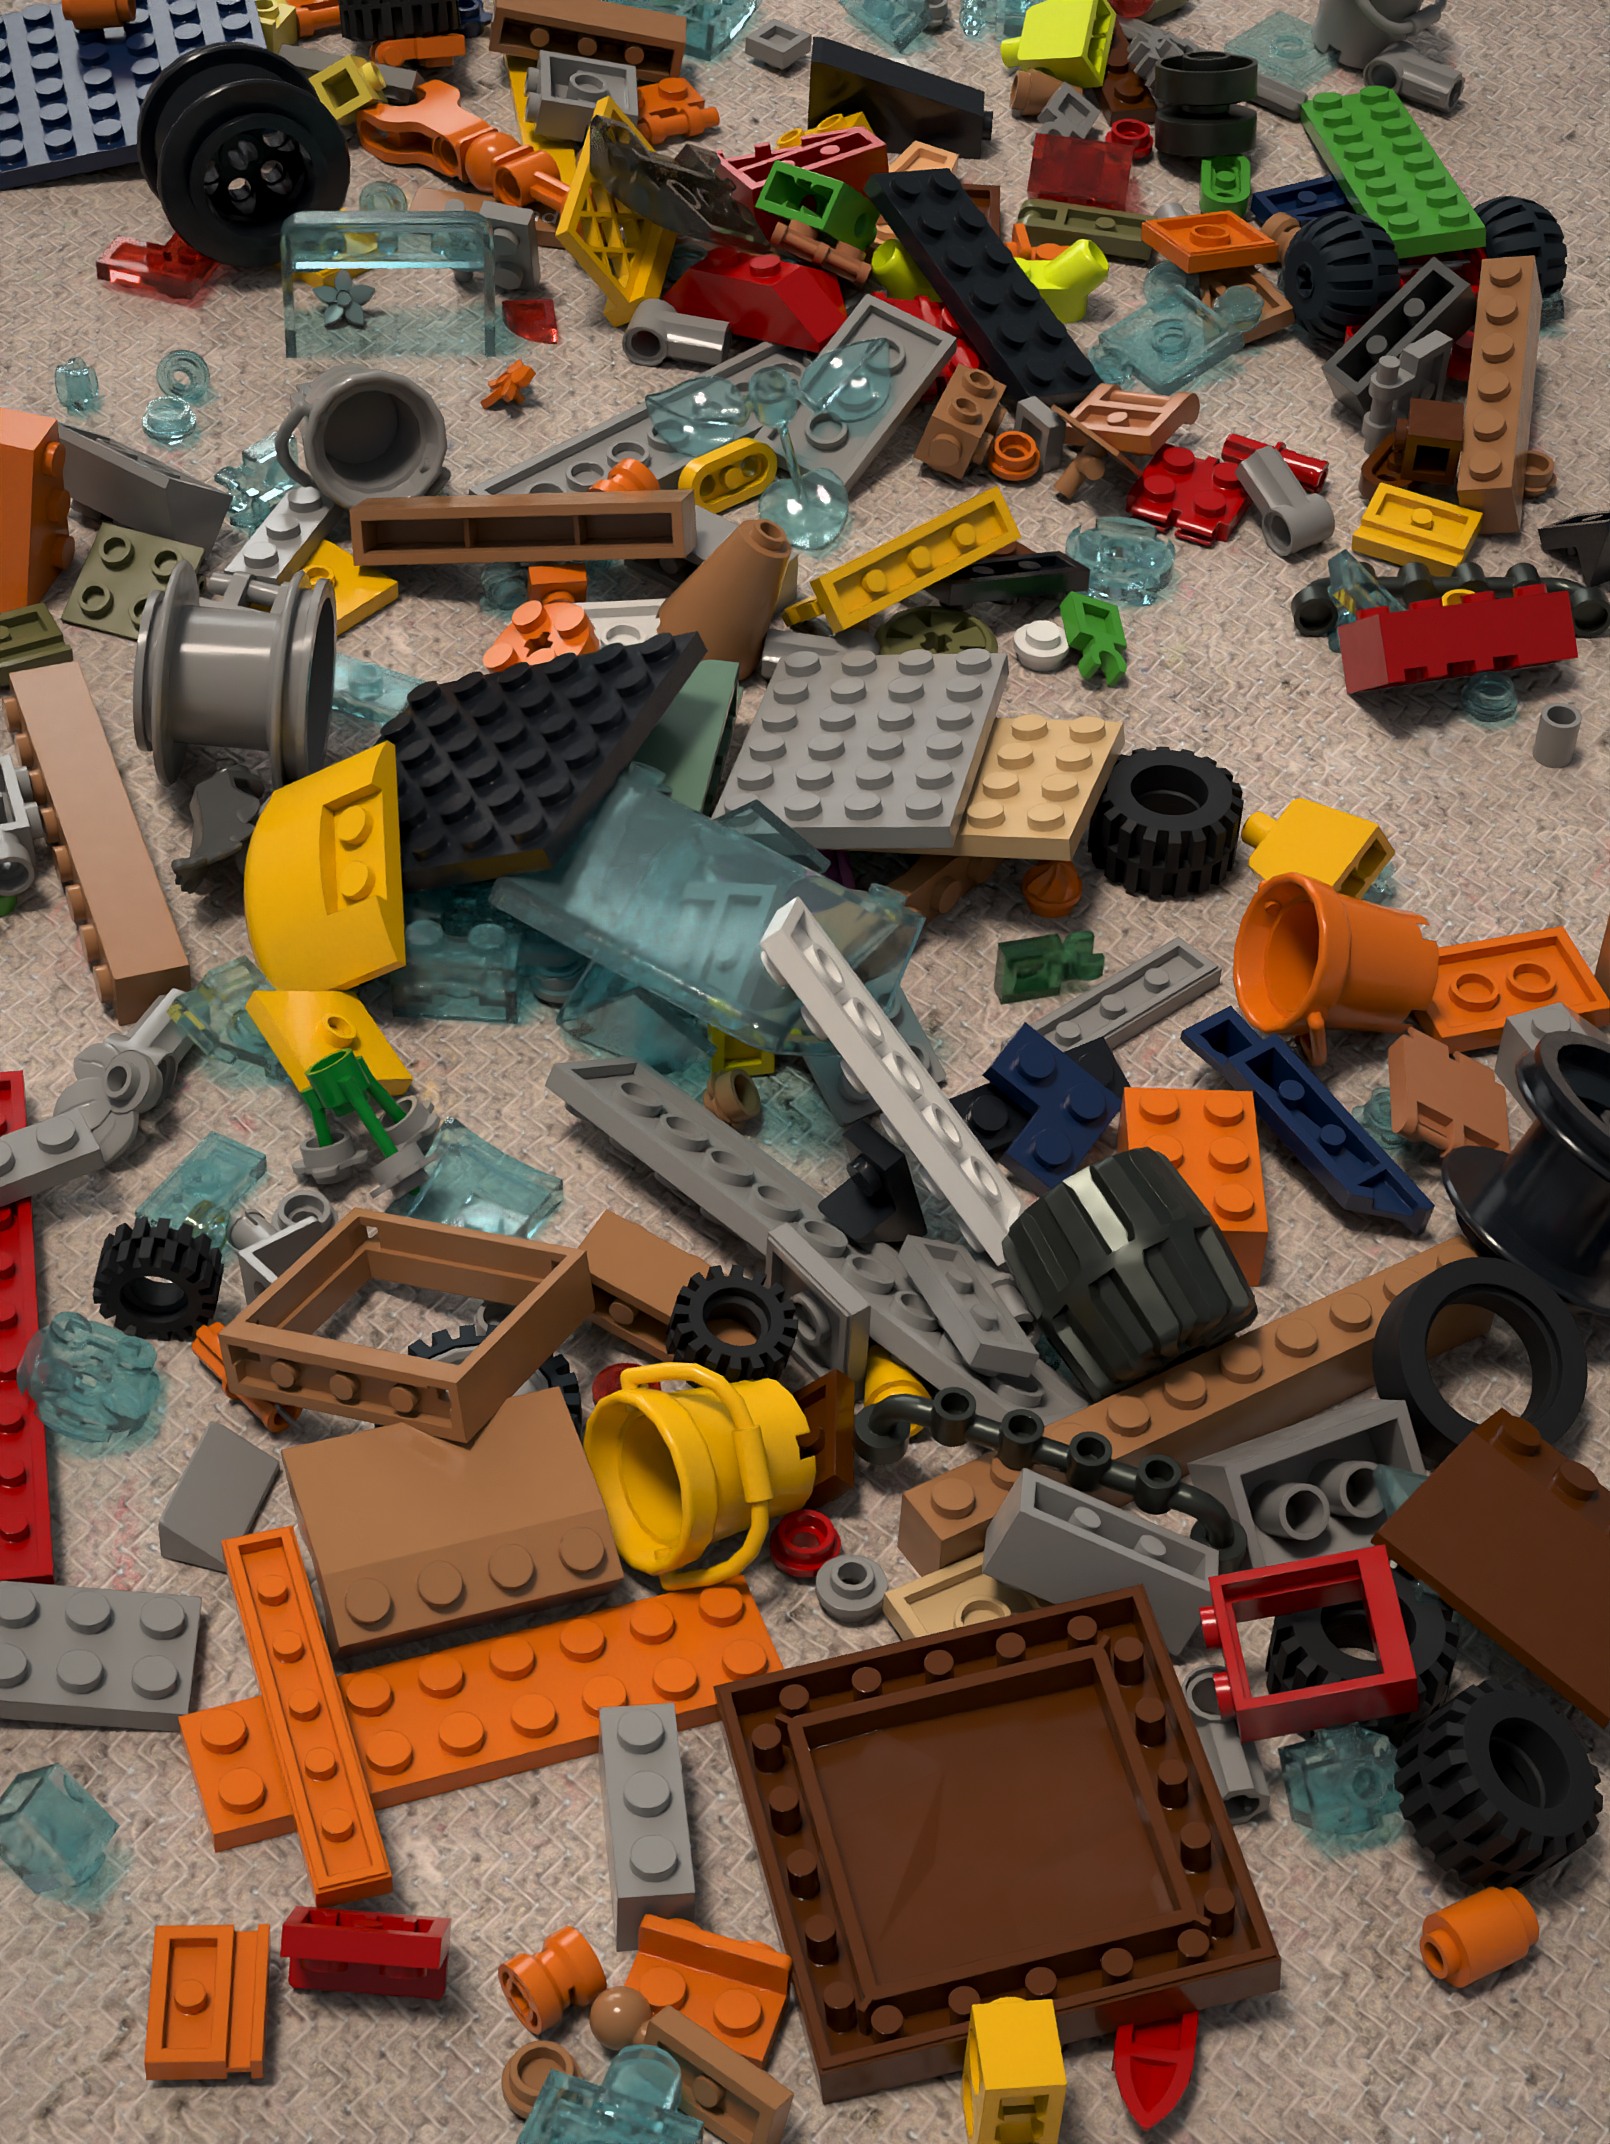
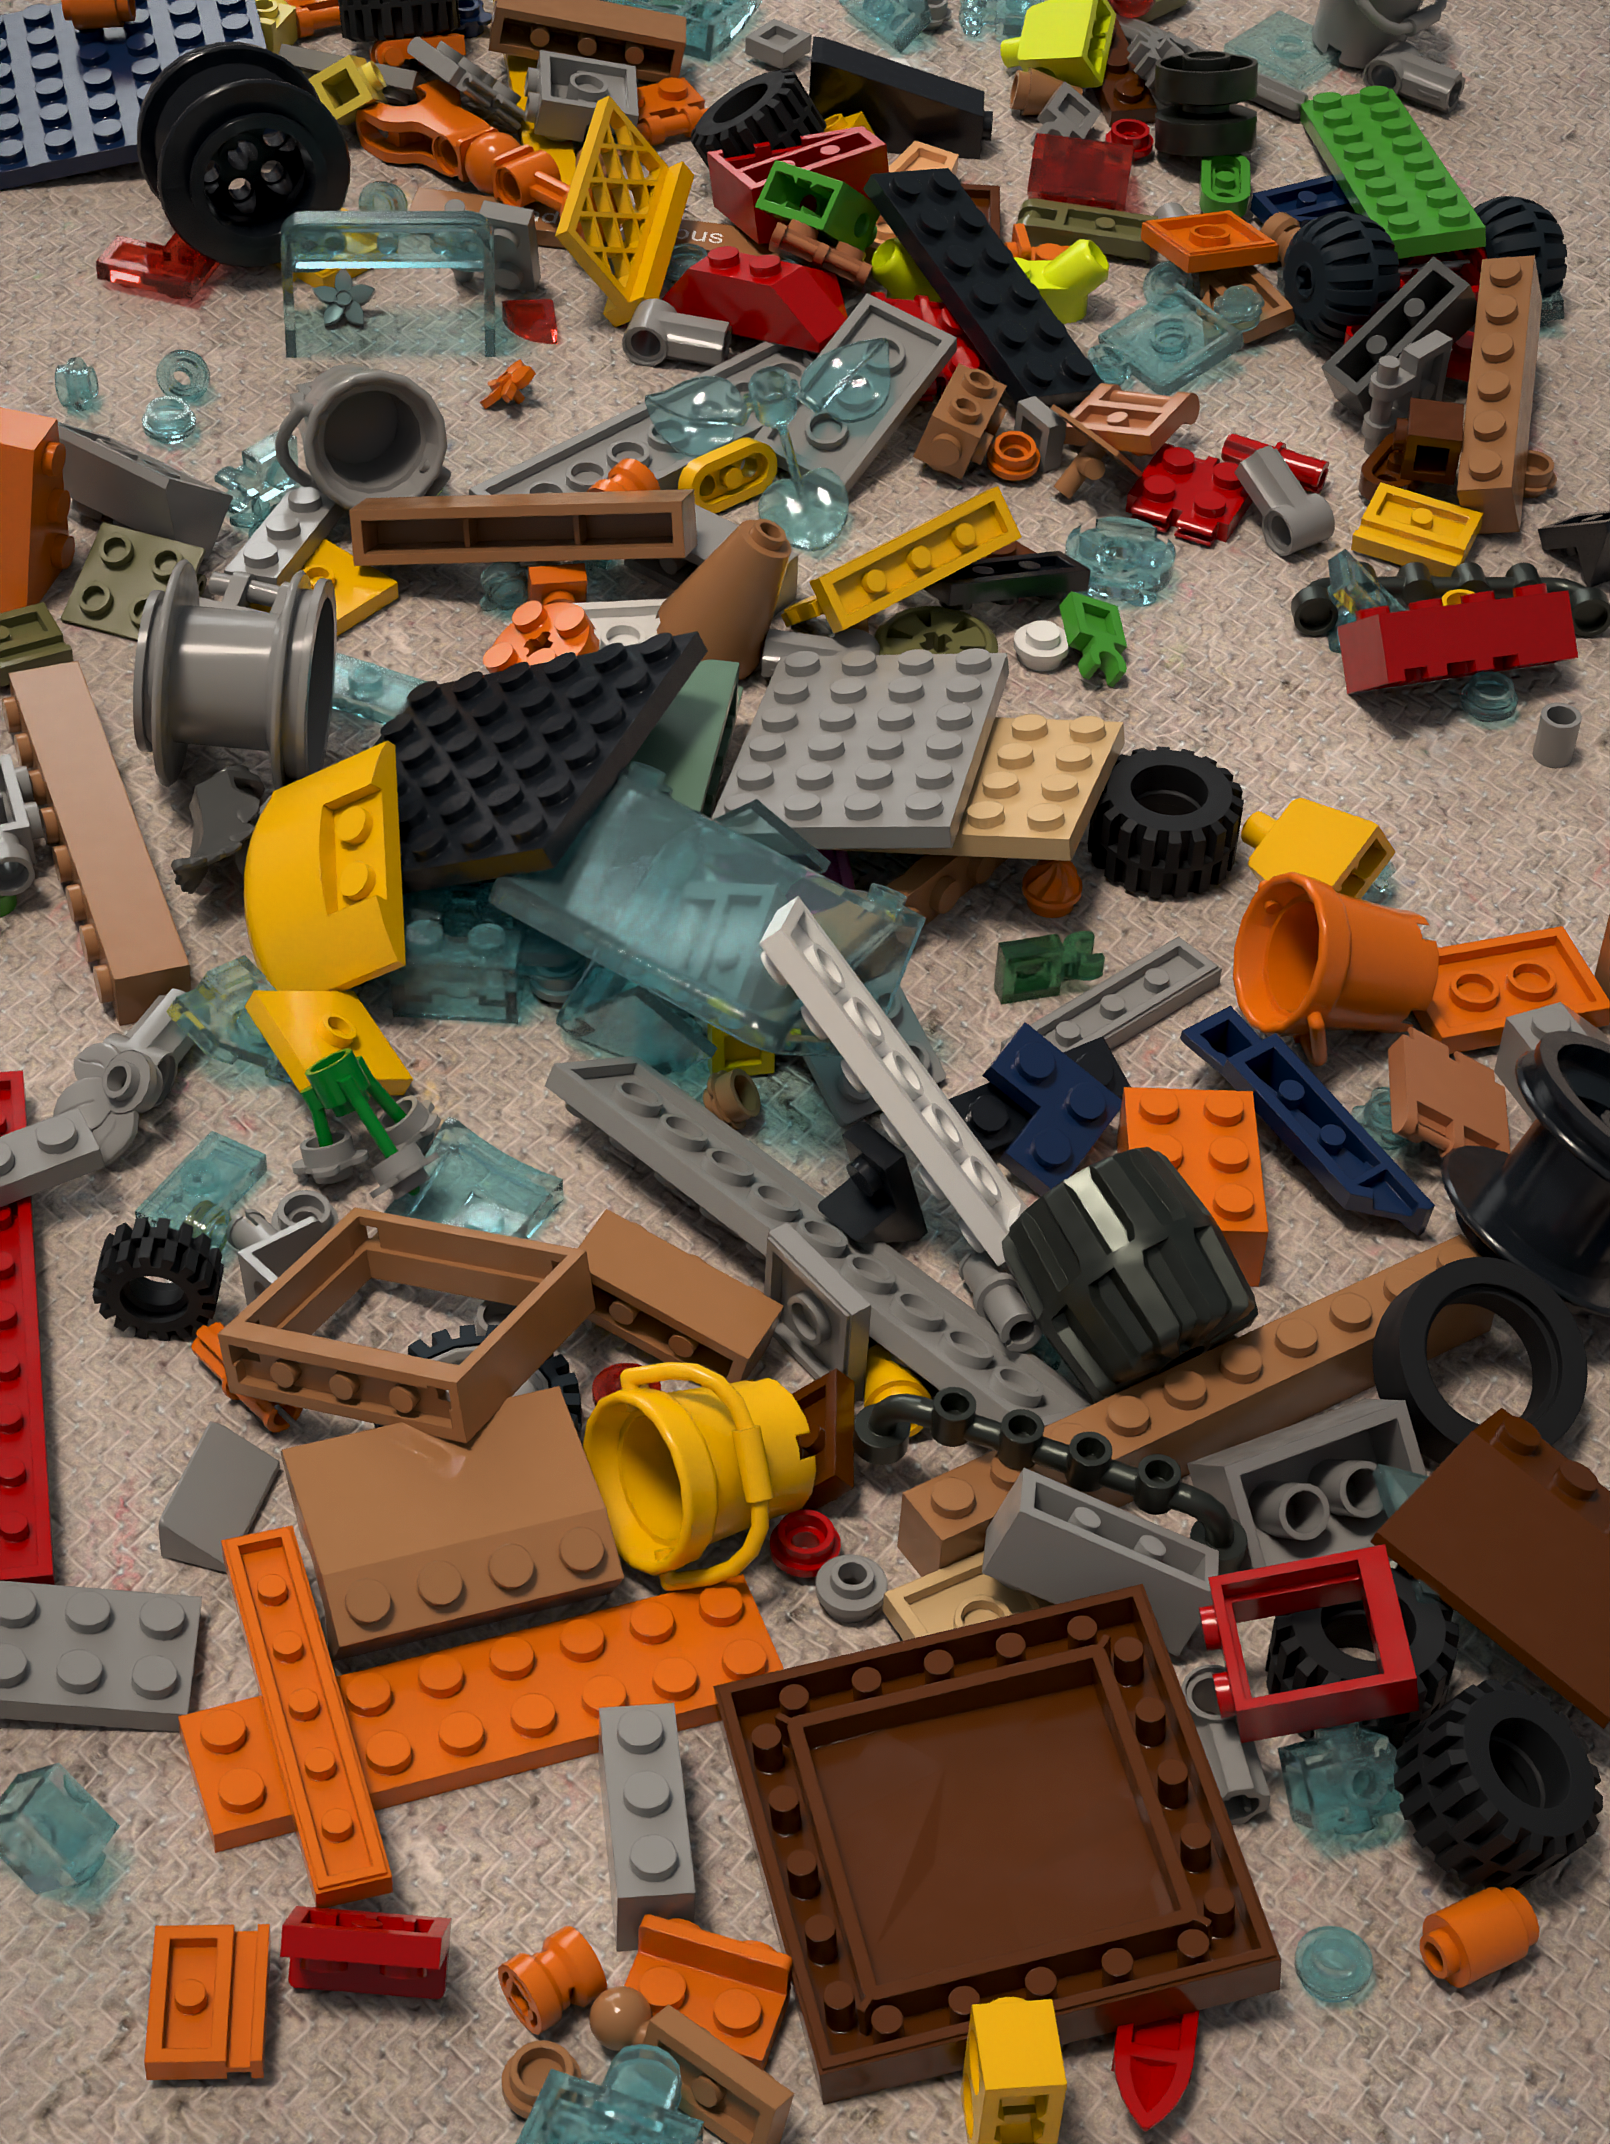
(77, 1346): clear light blue plate -> none
(469, 79): none -> light grey plate
(672, 192): clear smoke wedge -> none
(737, 1300): black tyre -> none
(758, 111): none -> black tyre
(968, 1307): light grey plate -> none
(1333, 1963): none -> clear light blue plate

